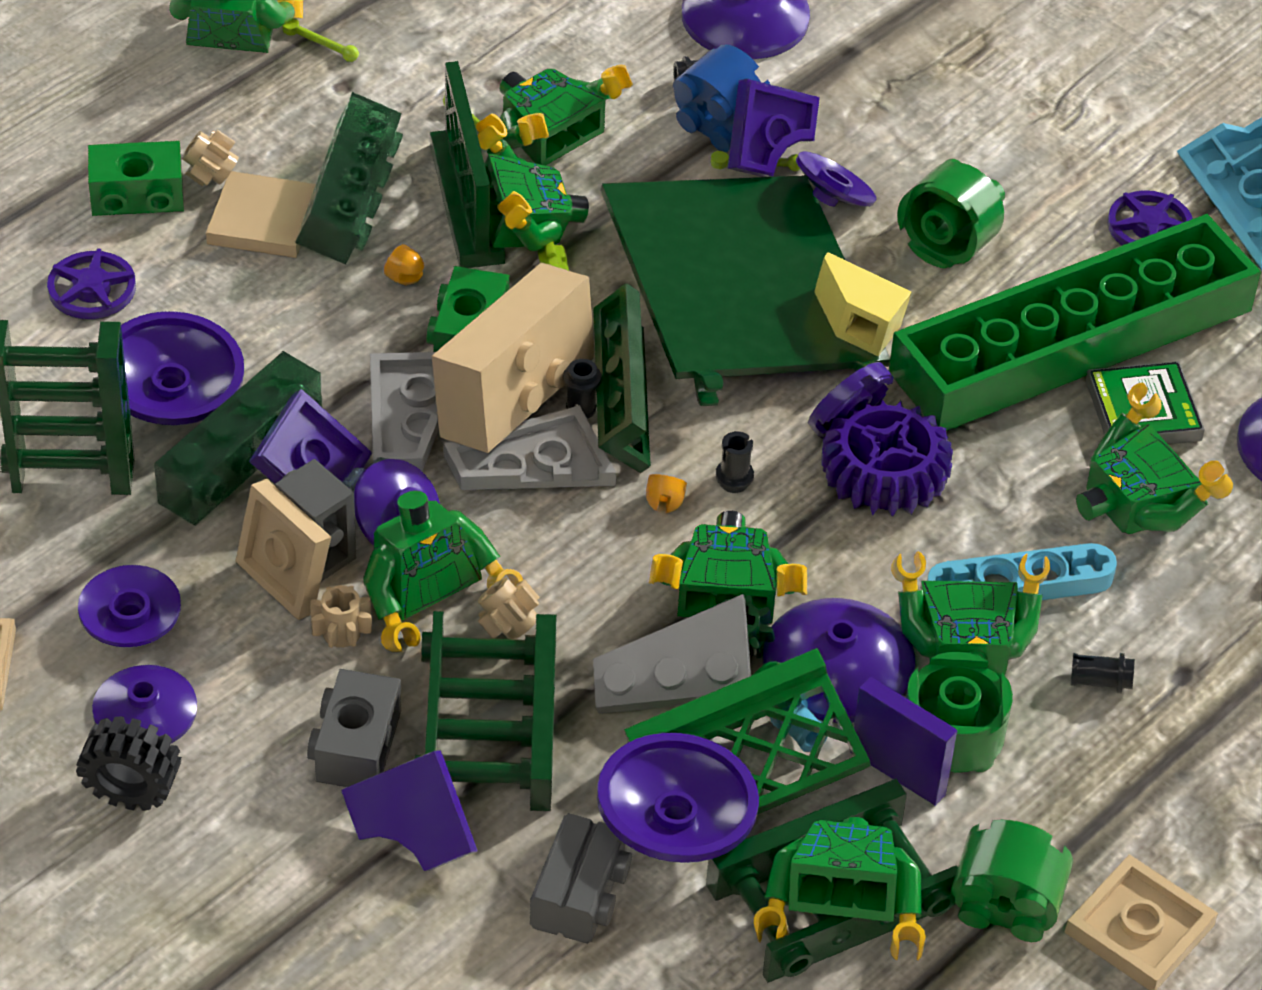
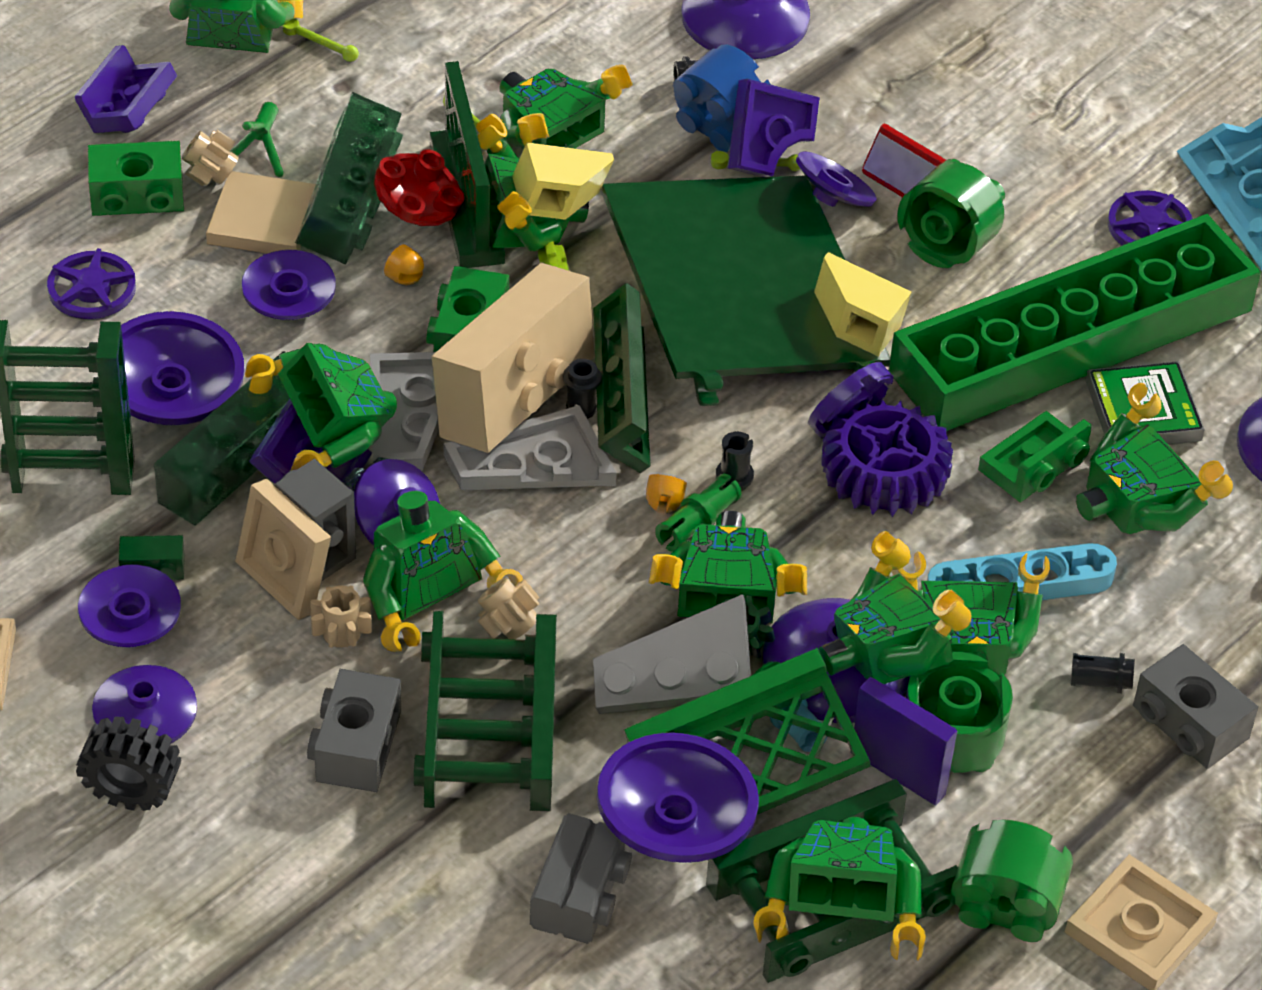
(123, 93): none -> dark purple bracket
(157, 552): none -> dark green piece
(260, 131): none -> green plant
(288, 284): none -> dark purple dish
(333, 398): none -> green torso
(415, 808): dark purple tile -> none
(418, 188): none -> red dish
(559, 178): none -> light yellow slope
(698, 510): none -> green pin
(890, 626): none -> torso
(898, 161): none -> flat silver slope
(1036, 455): none -> green bracket
(1195, 706): none -> dark grey brick

